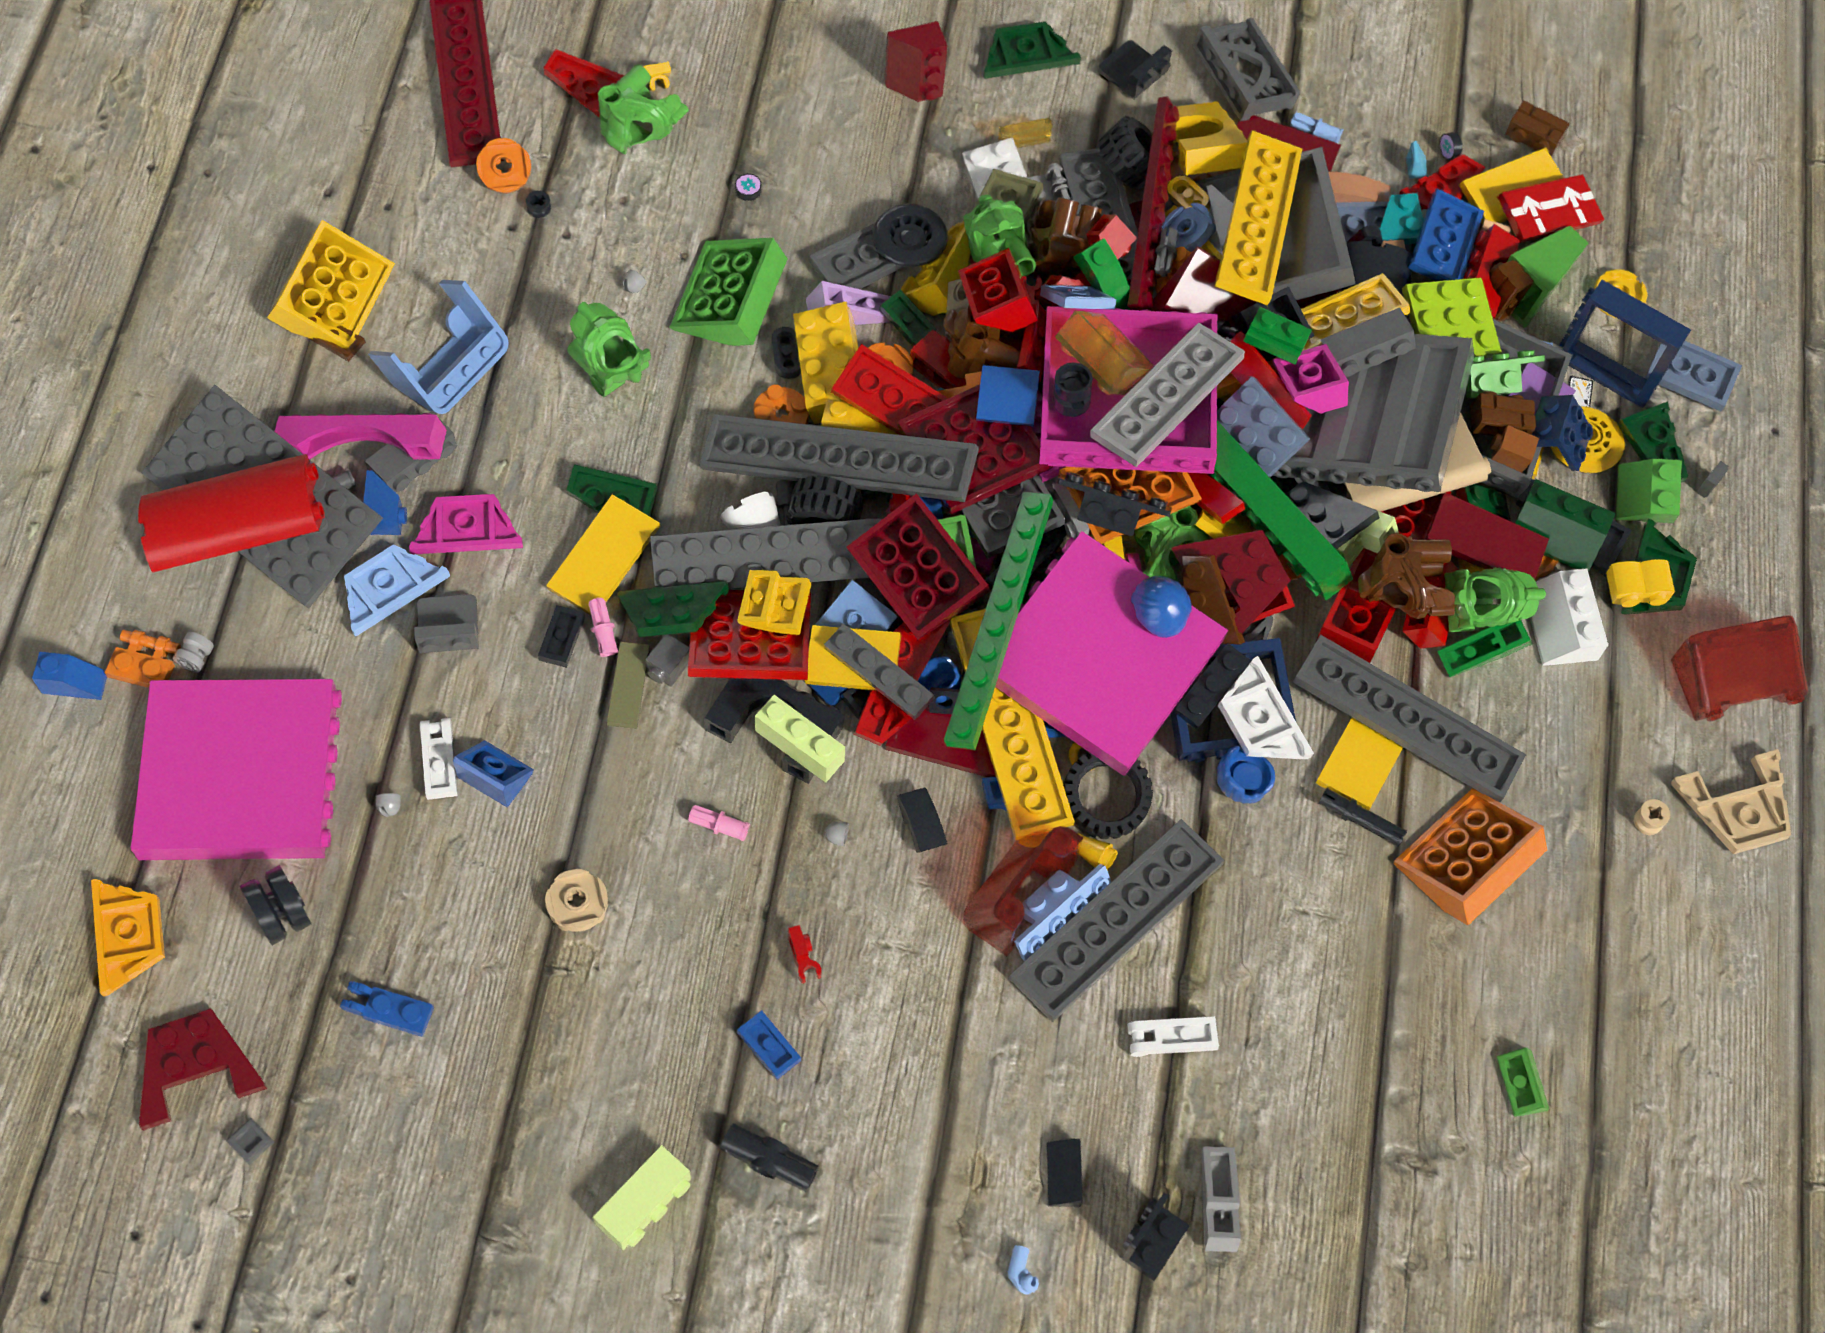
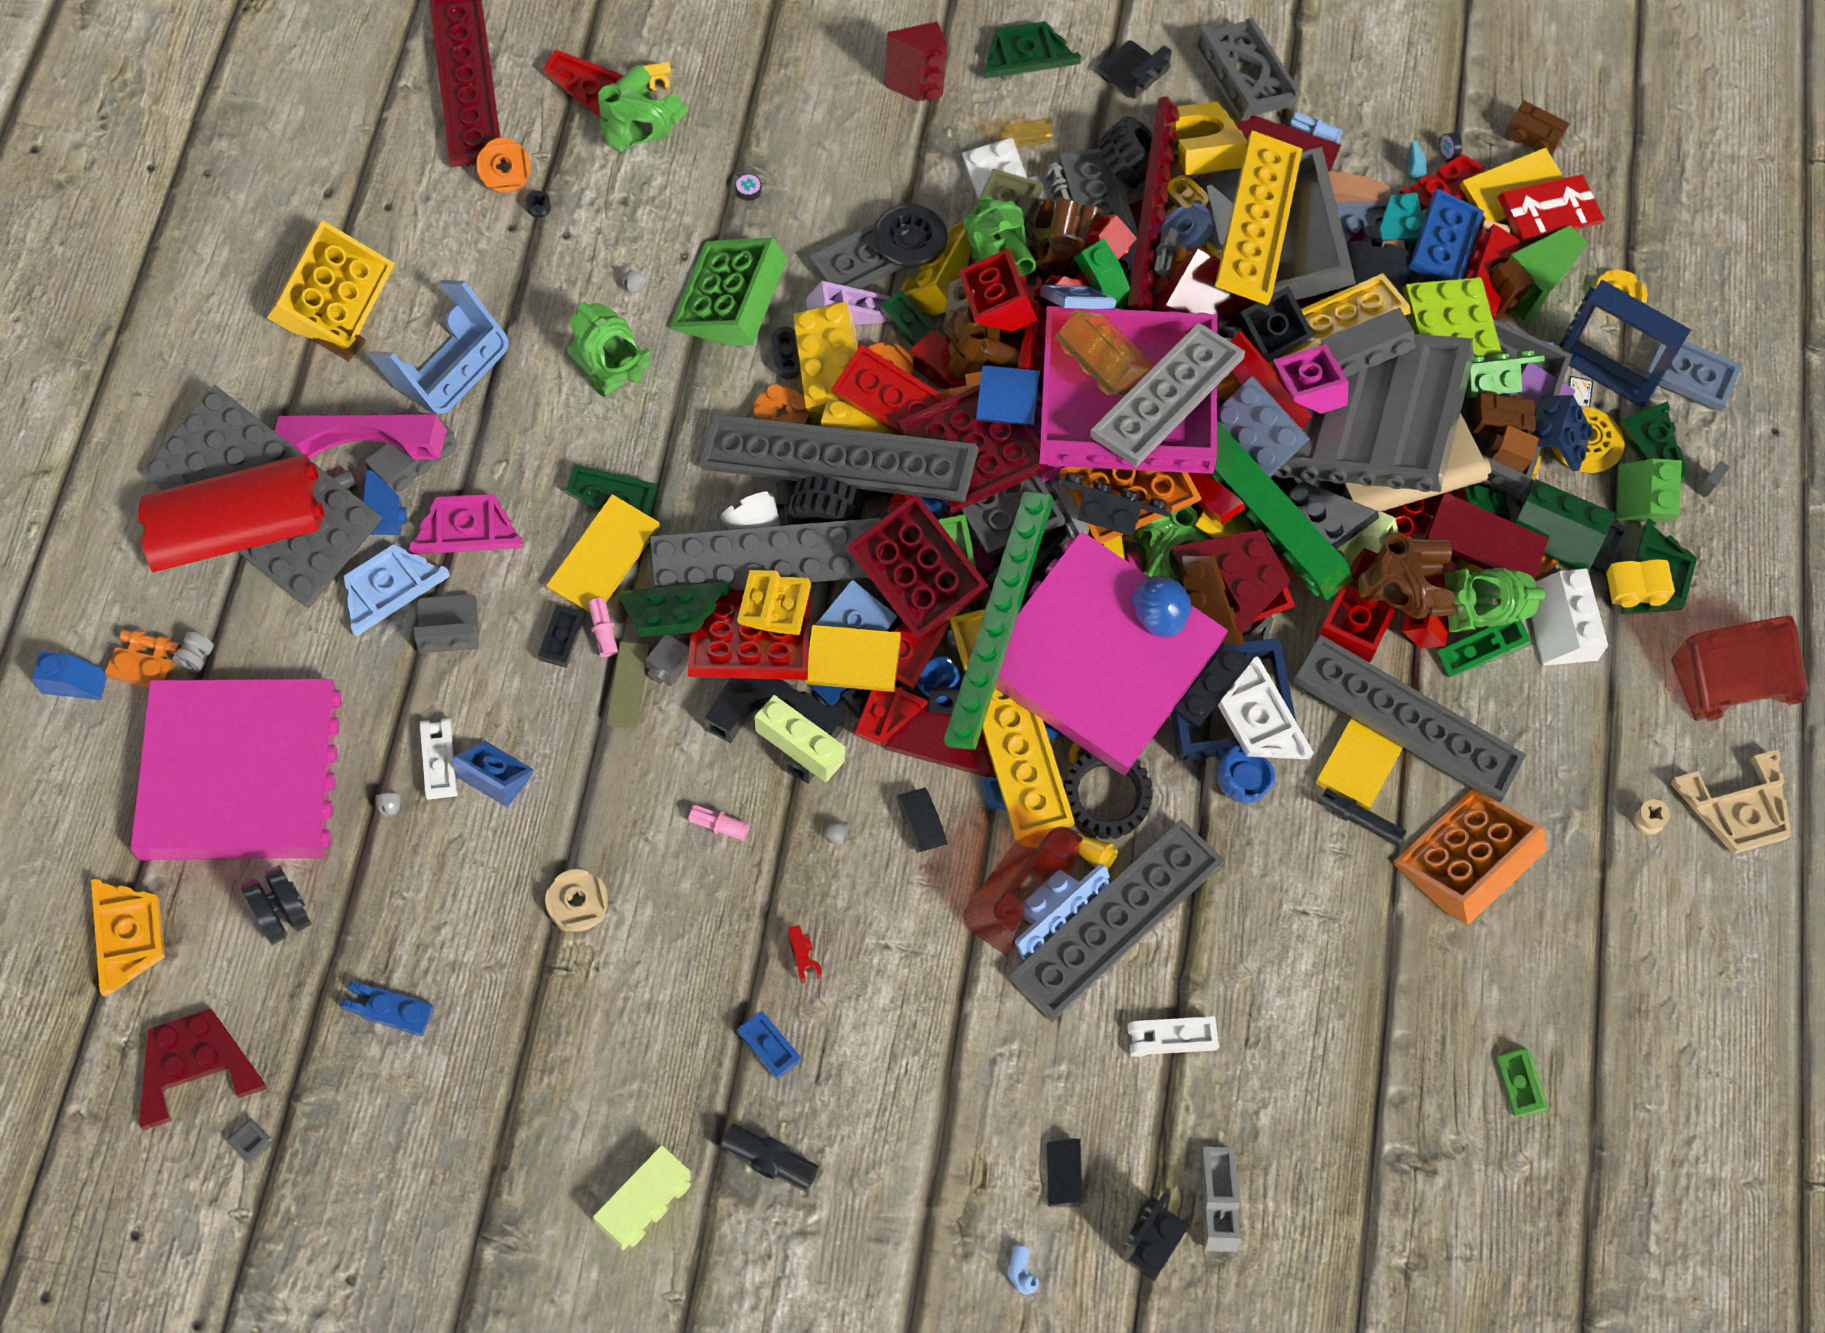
(879, 671): dark grey plate -> none
(1072, 389): black wheel -> none
(1277, 335): green plate -> none

